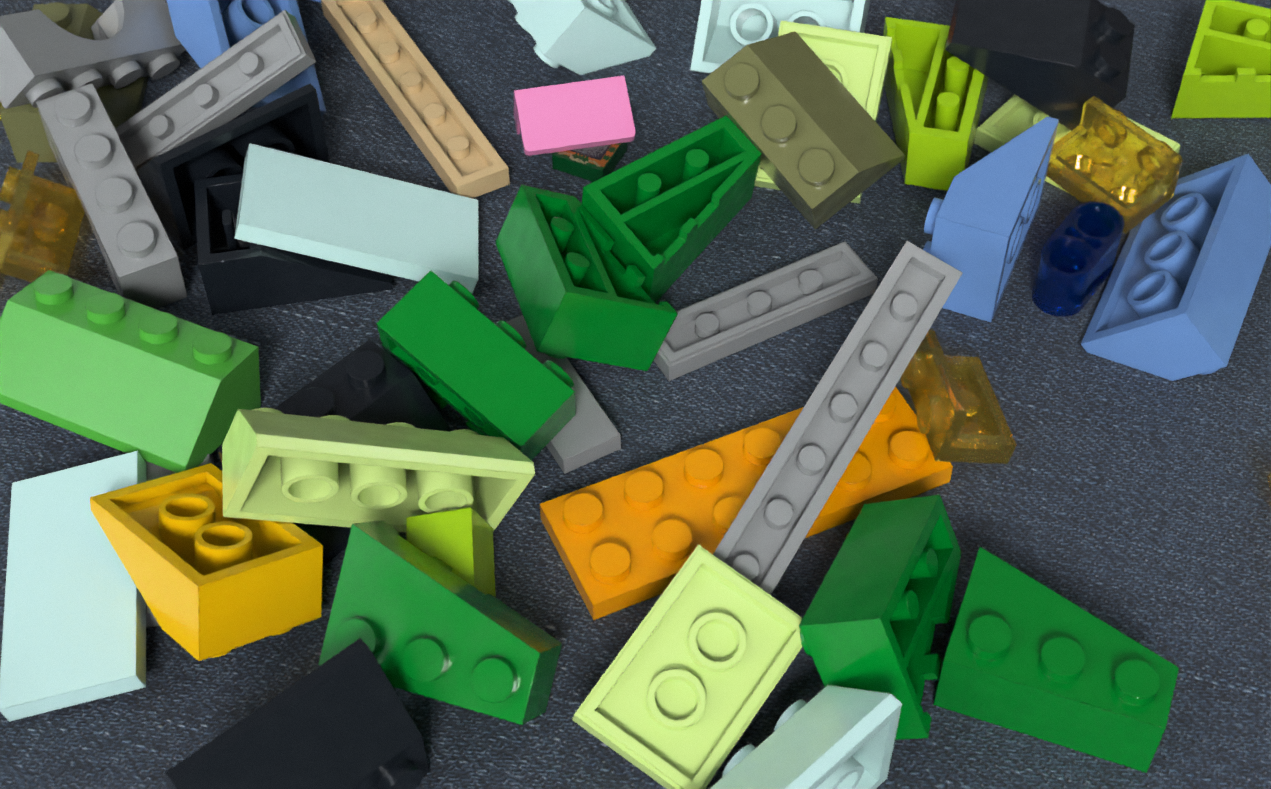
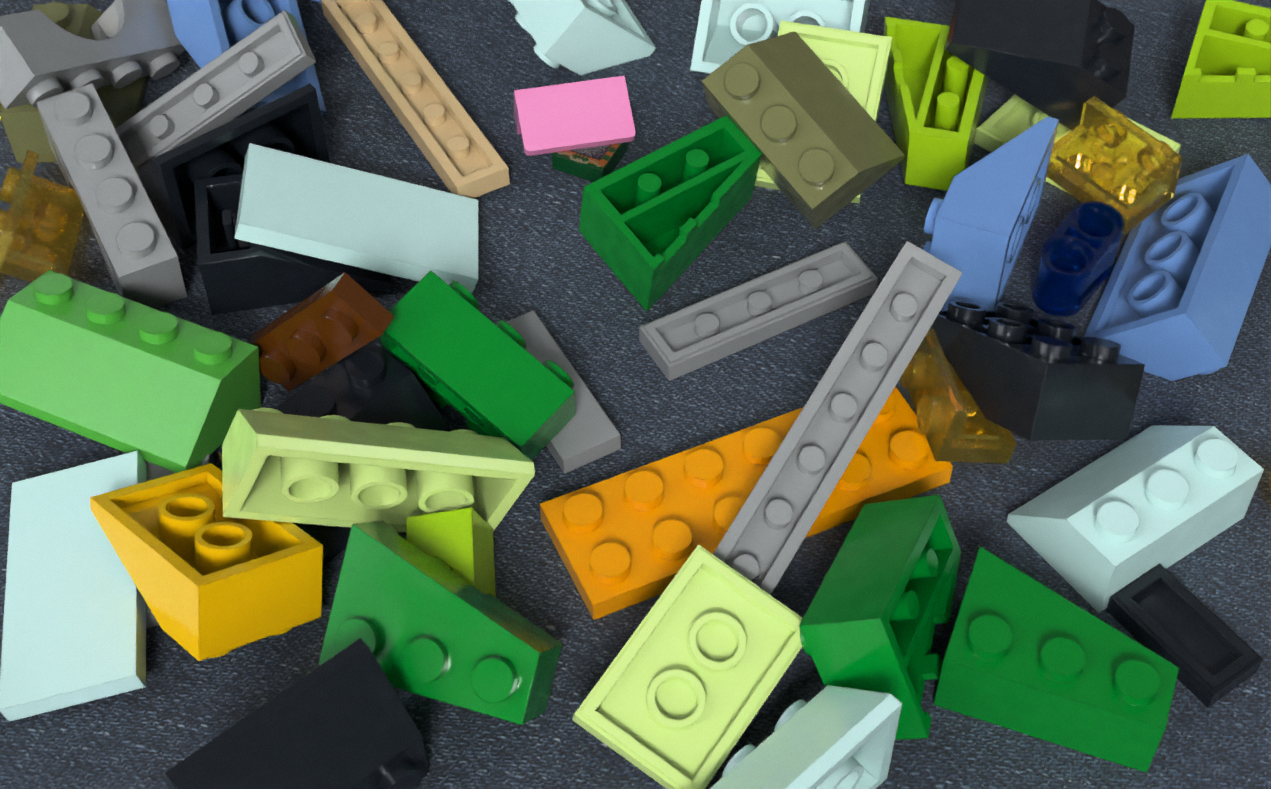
(319, 332): none -> reddish brown plate
(574, 288): green wedge -> none
(1038, 373): none -> black slope
(1139, 507): none -> light aqua slope
(1184, 632): none -> black tile

